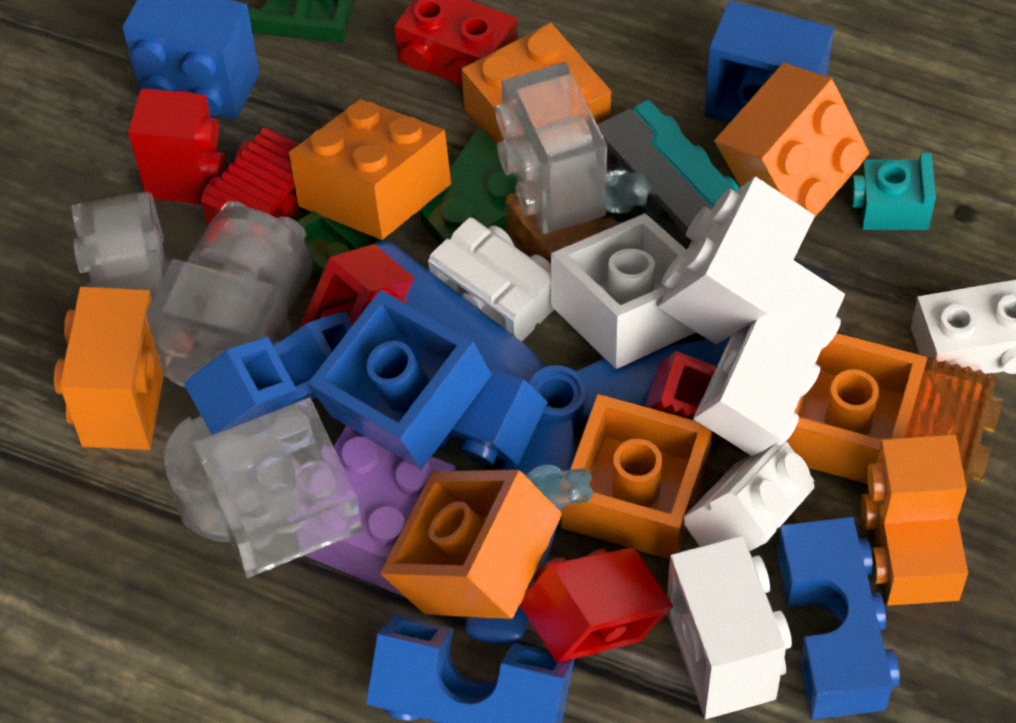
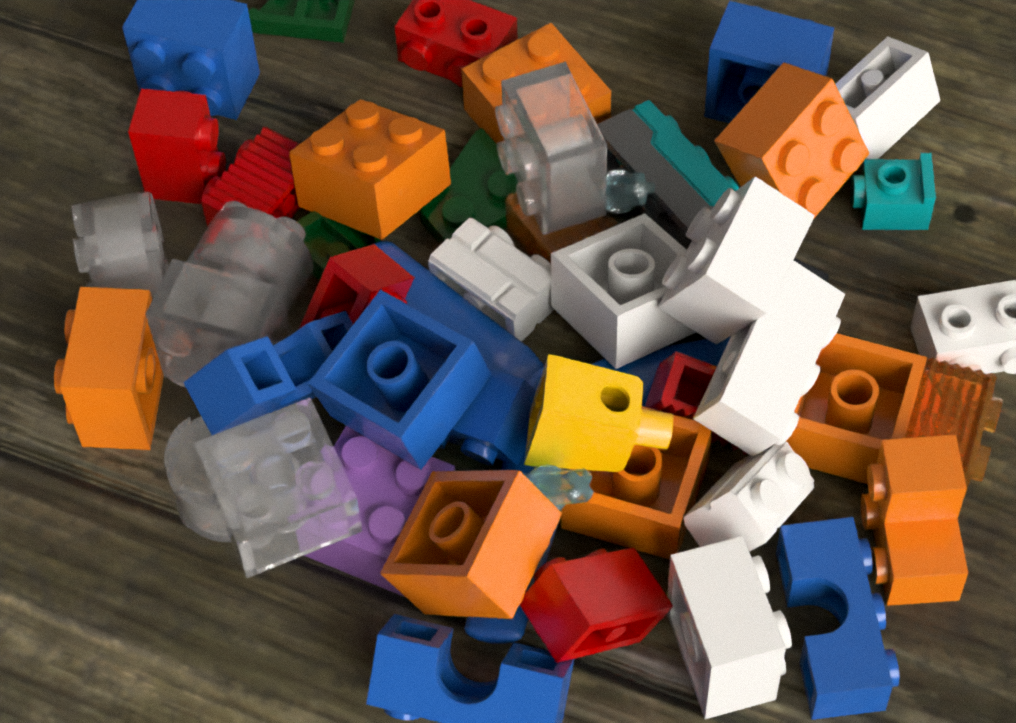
(590, 418): none -> yellow torso
(889, 93): none -> white brick

